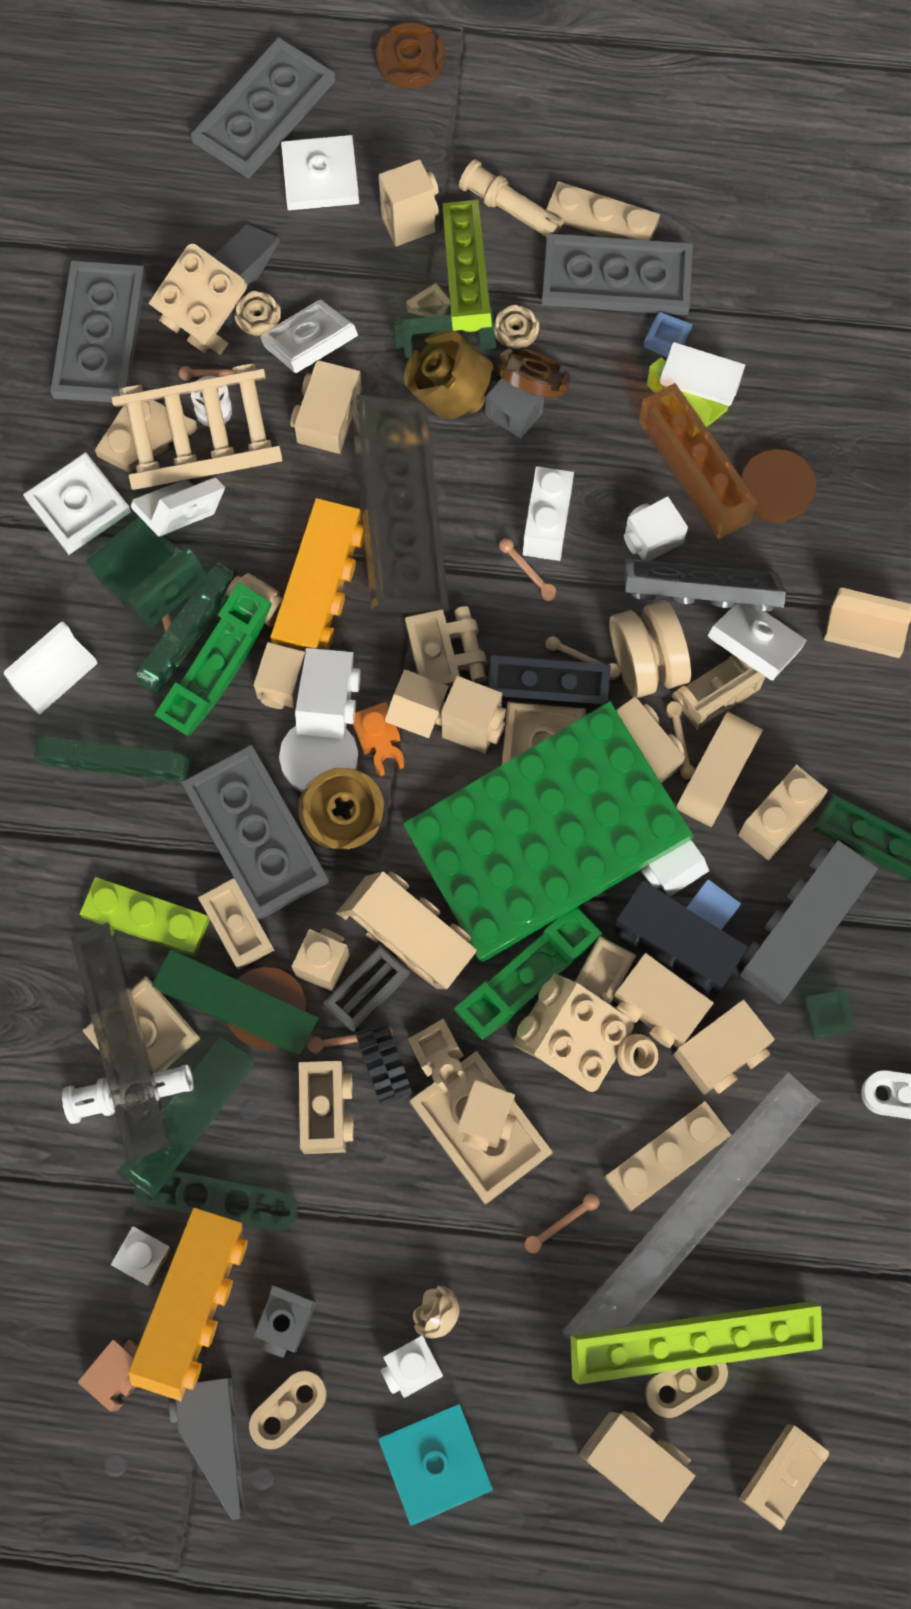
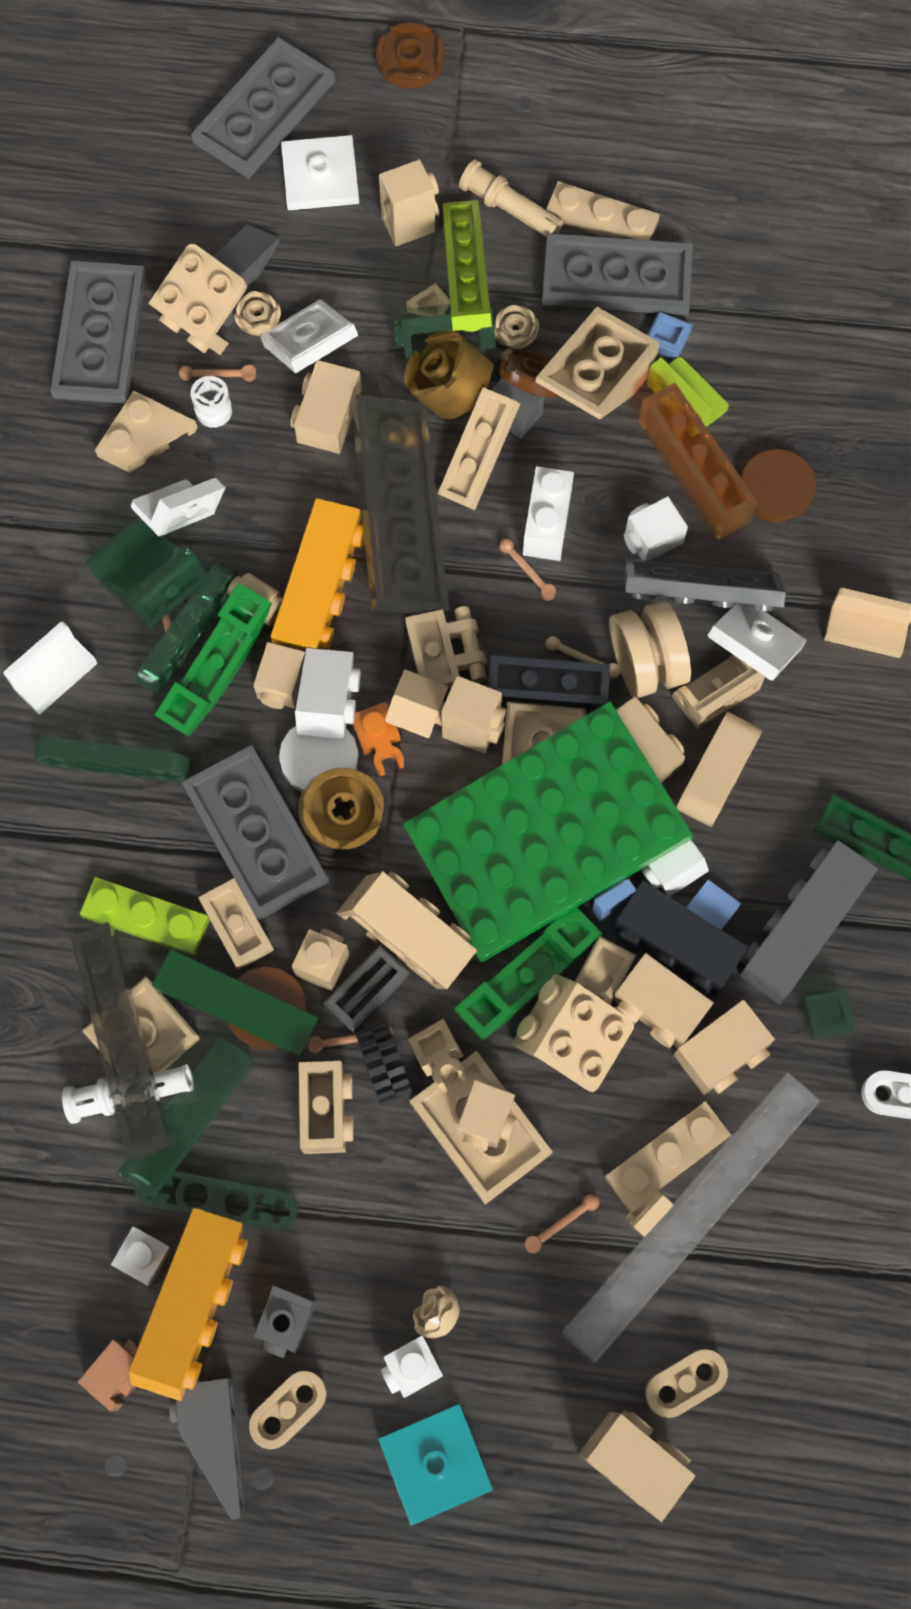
(77, 503): white plate -> none
(186, 464): tan fence -> none
(479, 448): none -> tan plate
(600, 364): none -> tan slope
(613, 899): none -> medium blue tile
(646, 1058): tan plate -> none
(648, 1212): none -> tan tile
(673, 711): tan hinge -> none
(695, 1342): lime plate -> none
(702, 374): white panel -> none
(782, 812): tan brick -> none
(784, 1475): tan hinge -> none

